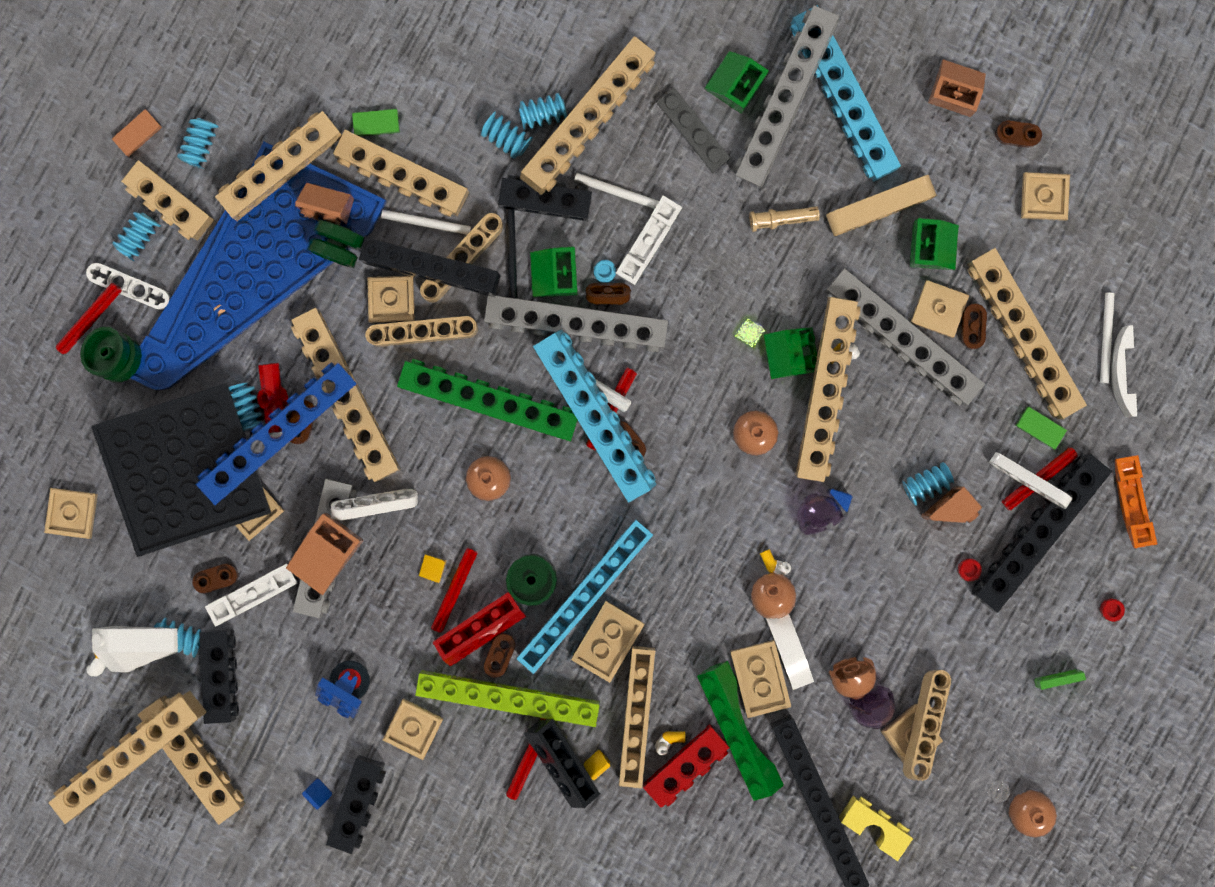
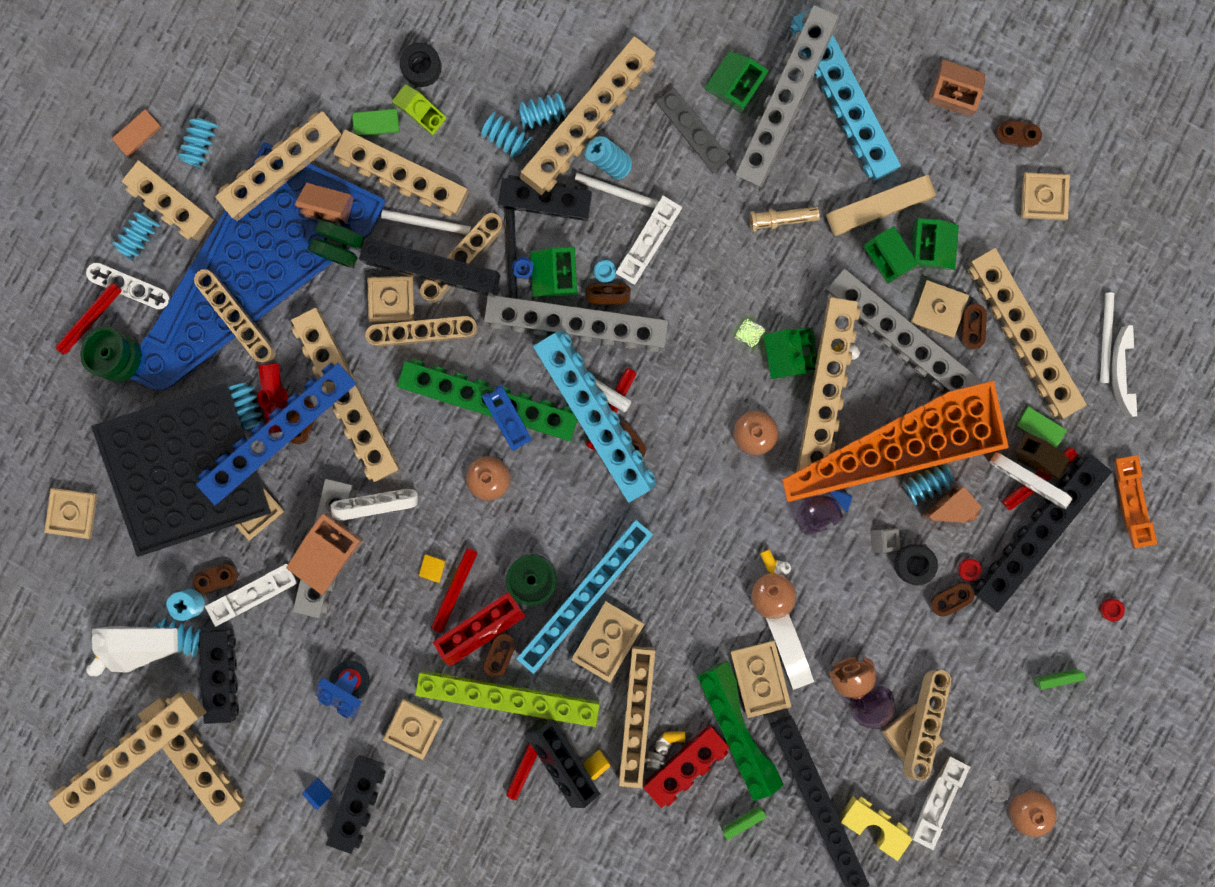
(185, 604): none -> medium azure piece
(225, 311): none -> tan beam
(419, 109): none -> lime slope
(420, 50): none -> black tyre
(507, 418): none -> blue plate
(522, 261): none -> blue plate
(608, 157): none -> medium azure piece
(655, 761): none -> light grey plate
(743, 822): none -> bright green tile
(885, 540): none -> light grey slope
(890, 254): none -> green slope
(928, 557): none -> black tyre
(936, 433): none -> orange wedge
(938, 802): none -> white slope
(951, 599): none -> reddish brown plate
(1041, 456): none -> dark brown slope

